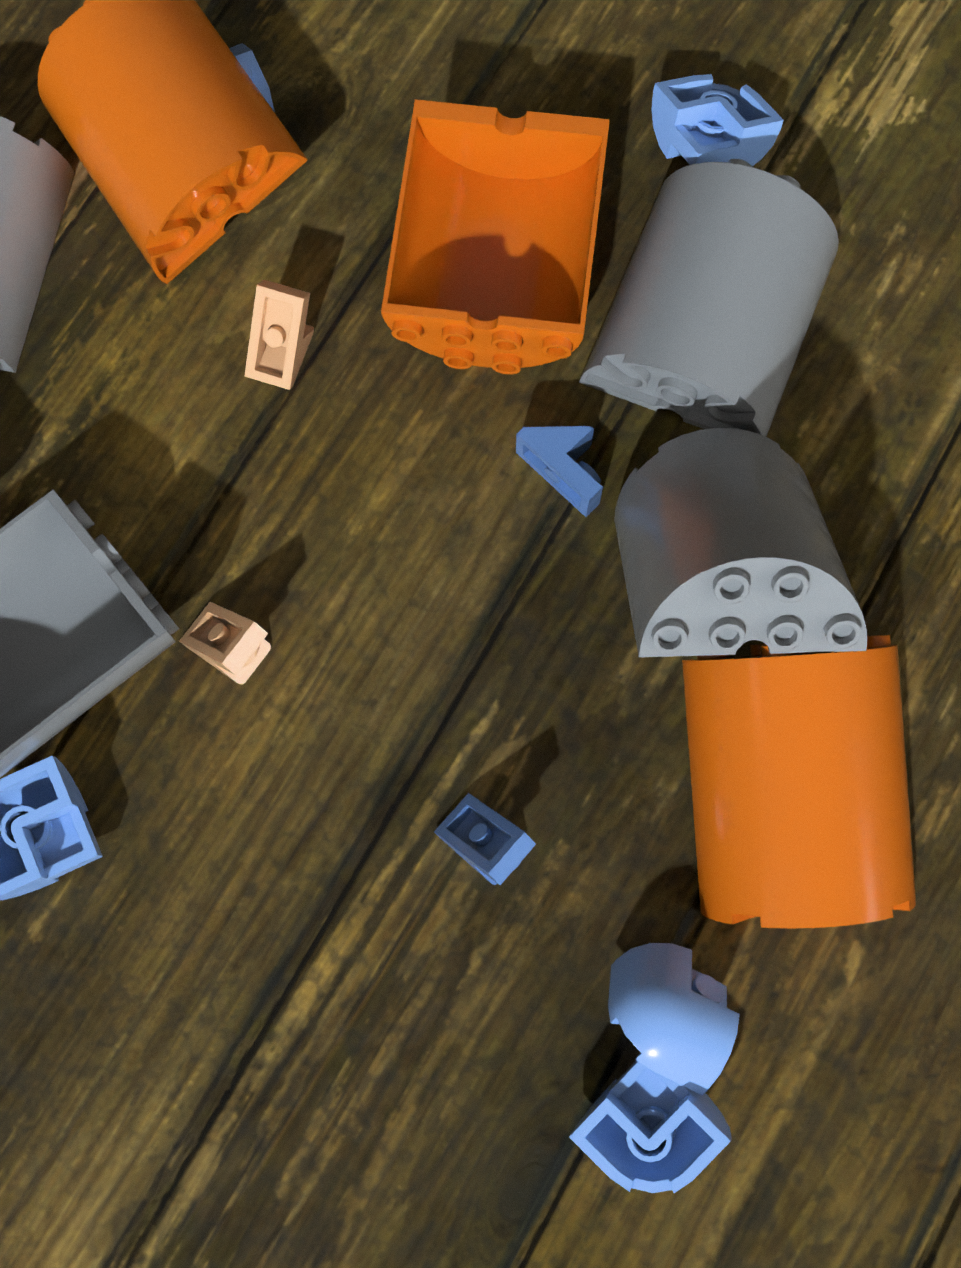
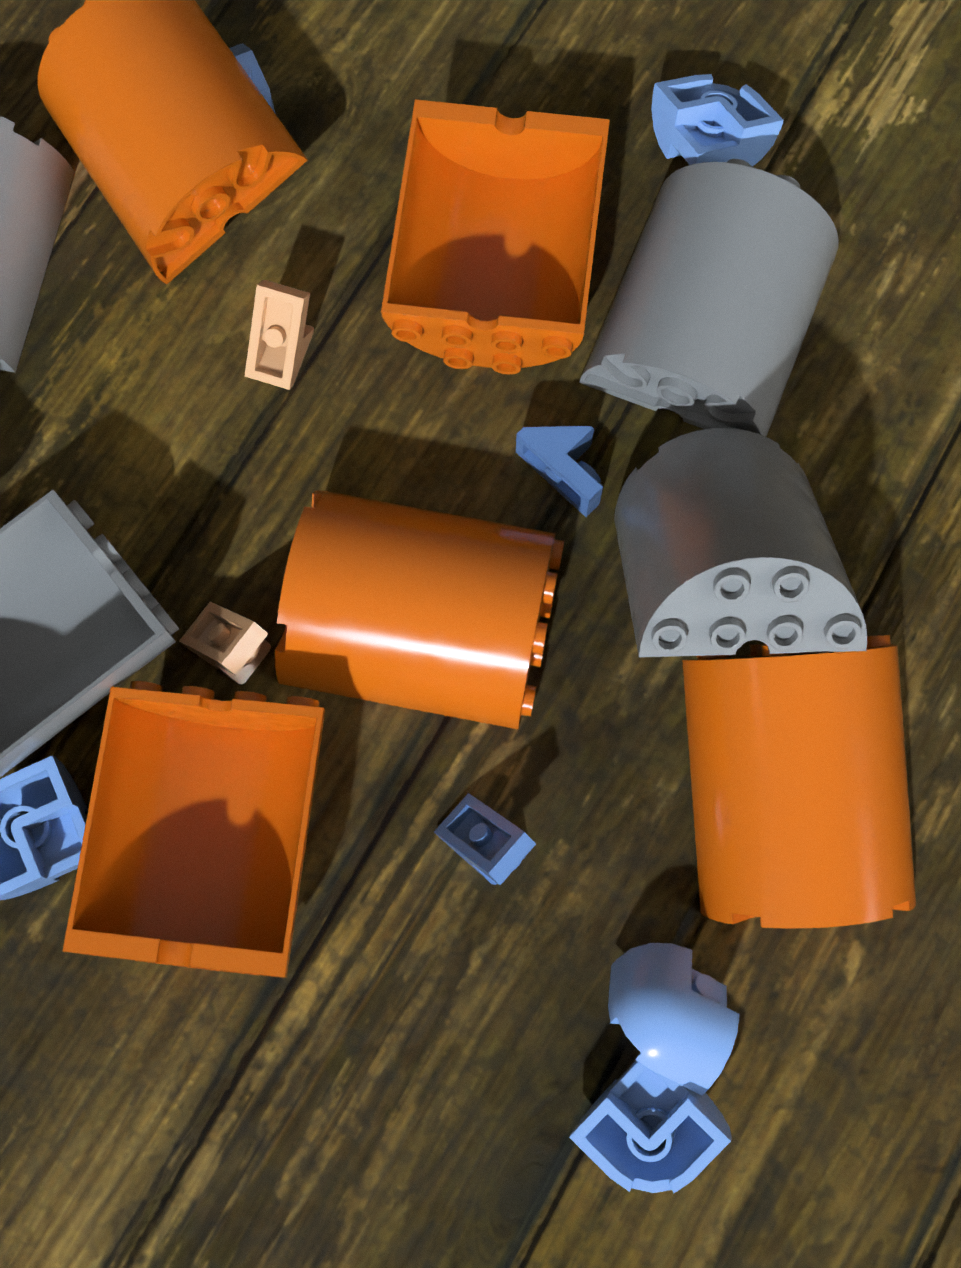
(197, 830): none -> orange cylinder
(416, 608): none -> orange cylinder

